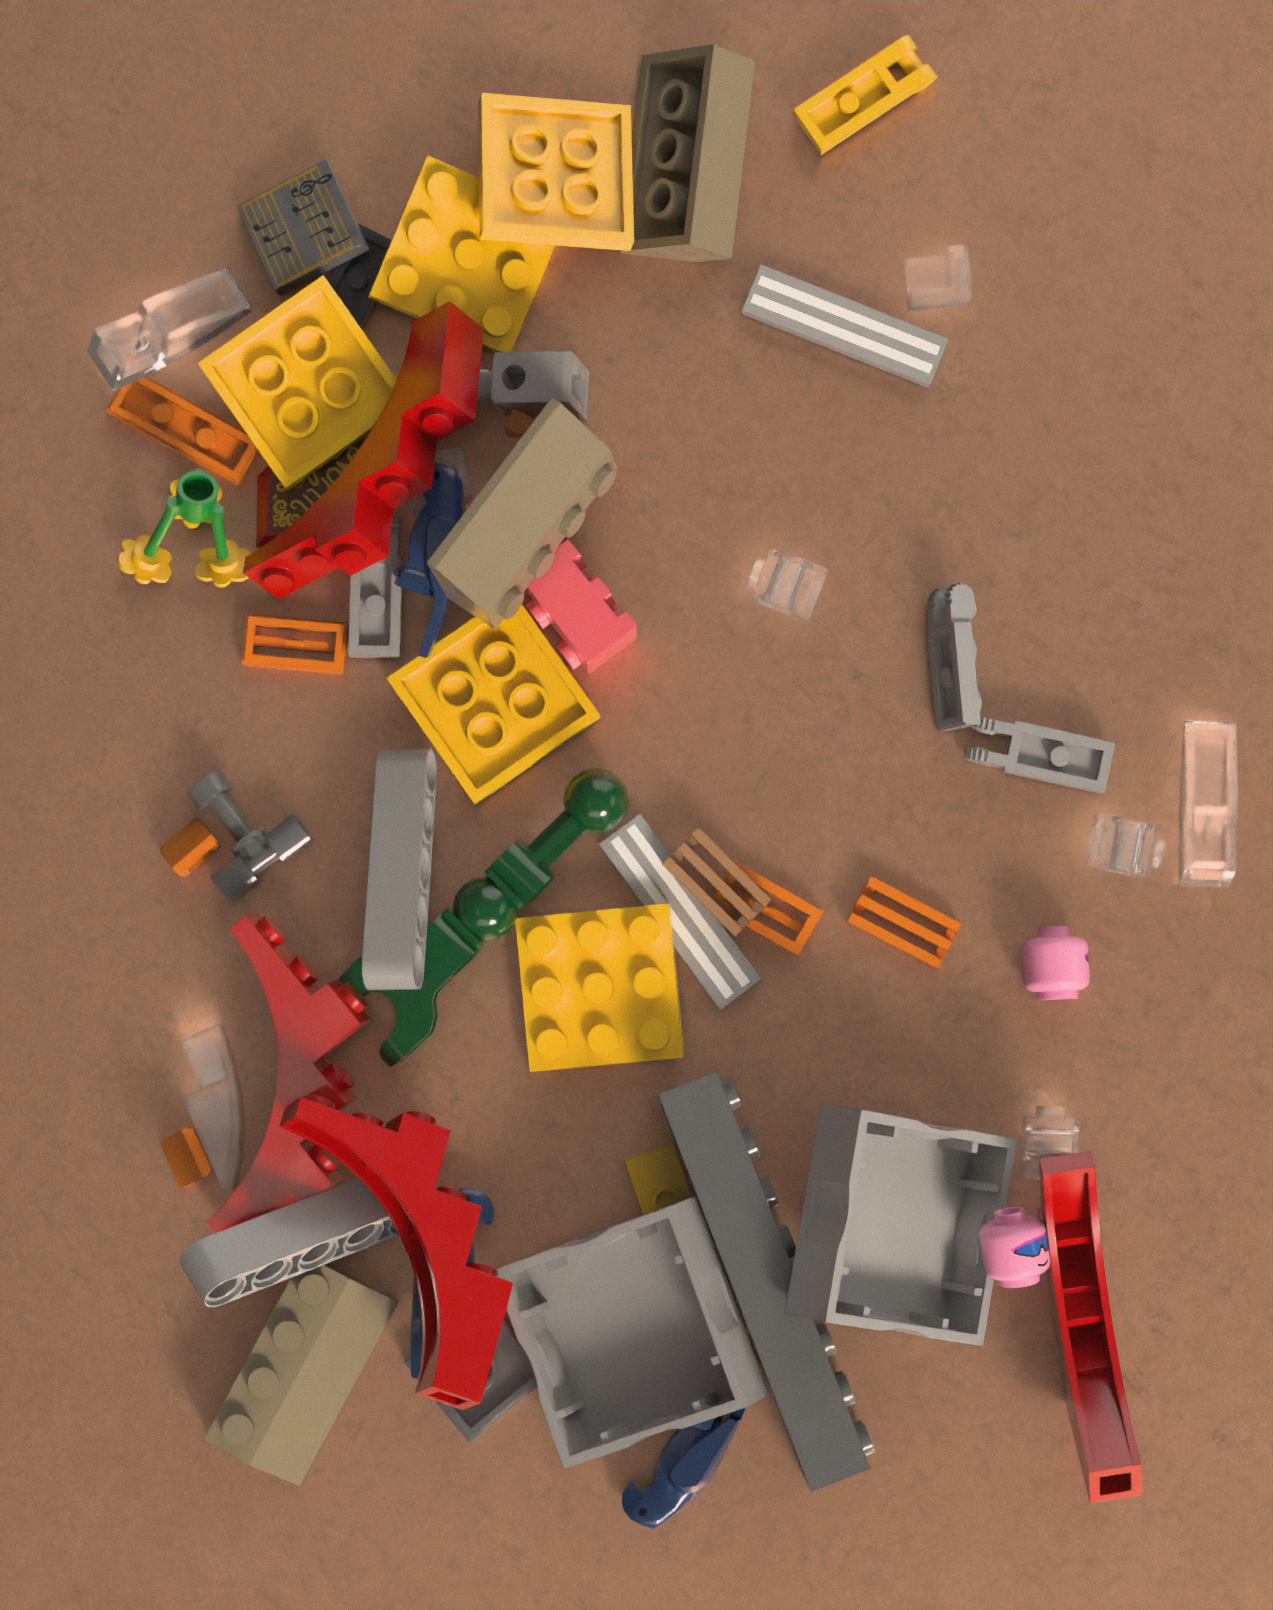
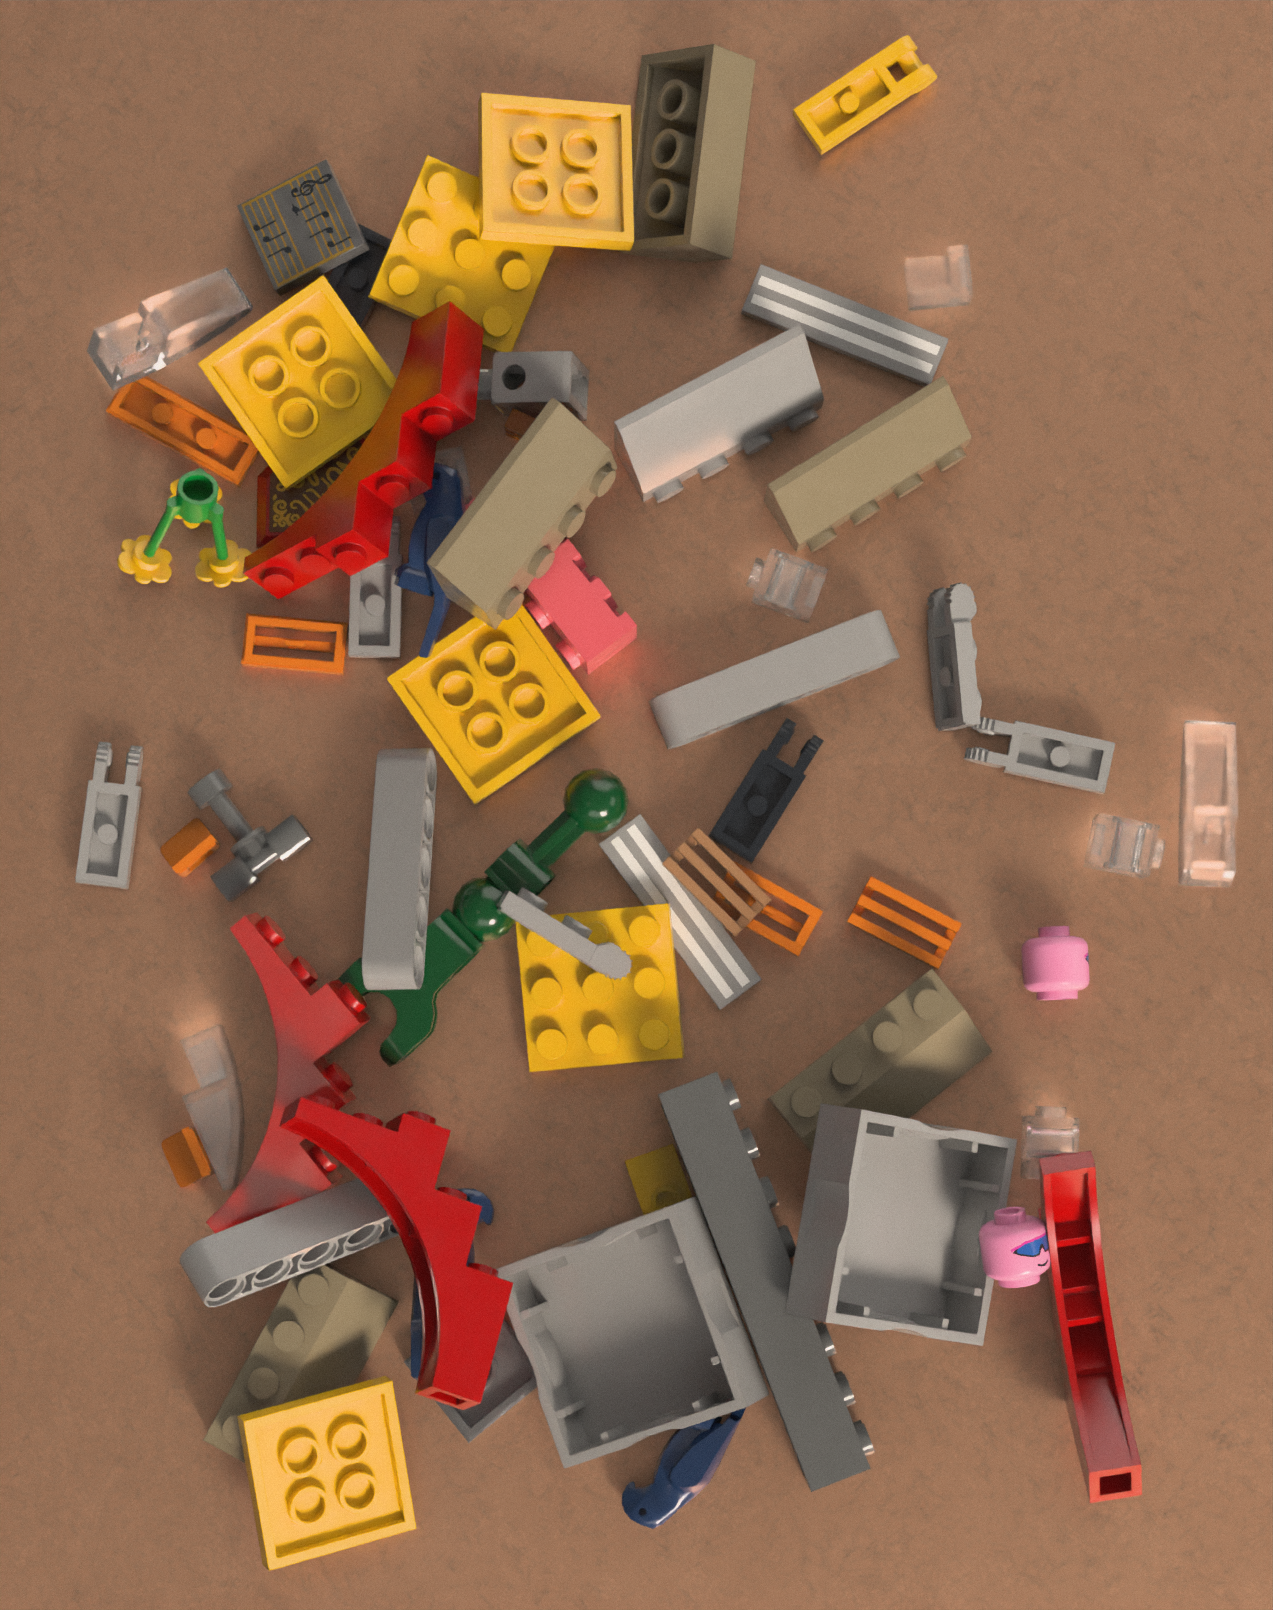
(110, 821): none -> light grey hinge
(326, 1472): none -> yellow plate
(568, 935): none -> light grey hinge
(719, 416): none -> light grey slope
(763, 796): none -> black hinge
(774, 679): none -> light grey beam
(868, 466): none -> dark tan slope
(889, 1061): none -> dark tan slope

